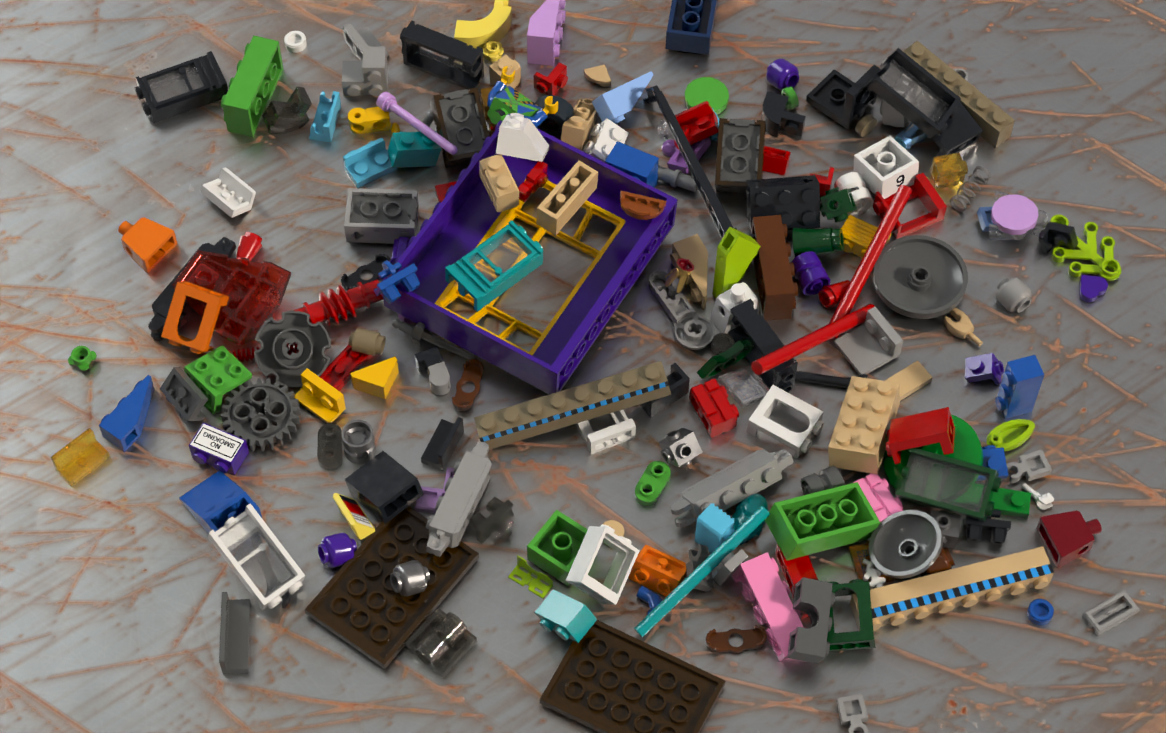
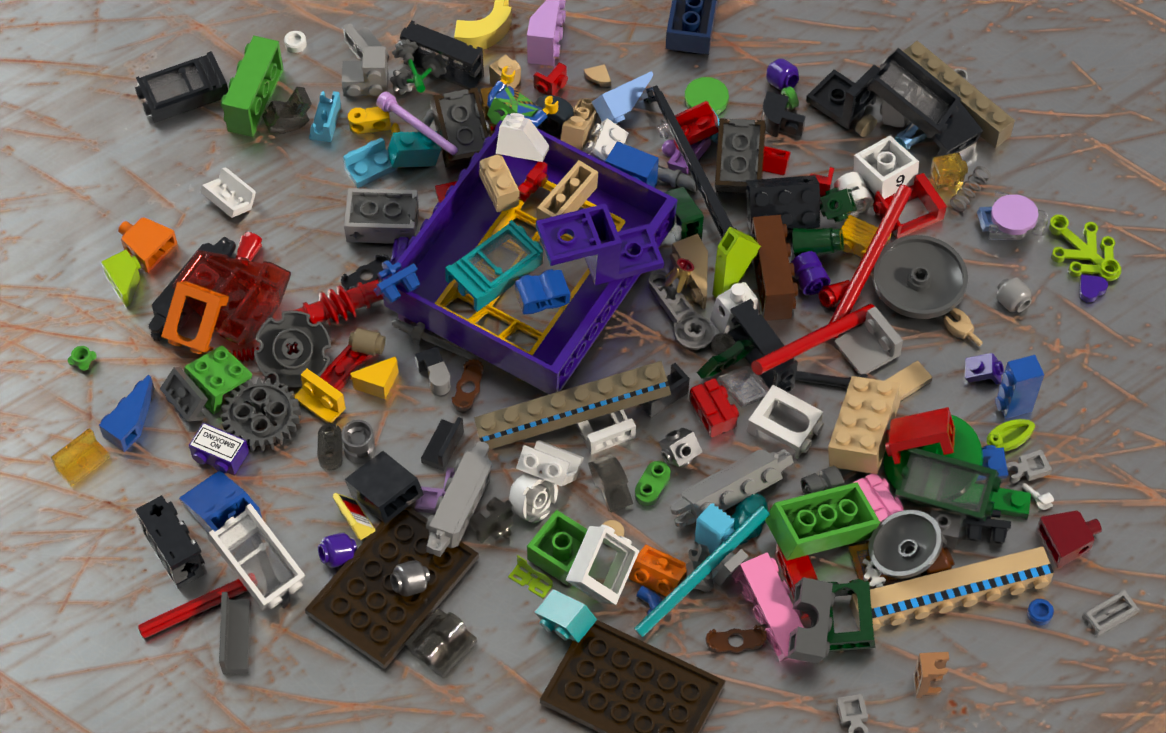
(123, 275): none -> lime slope
(171, 541): none -> black piece
(190, 609): none -> red axle
(403, 79): none -> dark grey plant
(493, 55): light yellow plate -> none
(532, 496): none -> white cylinder
(542, 291): none -> blue brick
(555, 463): none -> white panel
(599, 244): none -> dark purple bracket
(613, 482): none -> clear smoke brick
(641, 206): dark orange plate -> none
(688, 216): none -> dark green slope
(929, 668): none -> medium nougat hinge
(1057, 235): black bracket -> none

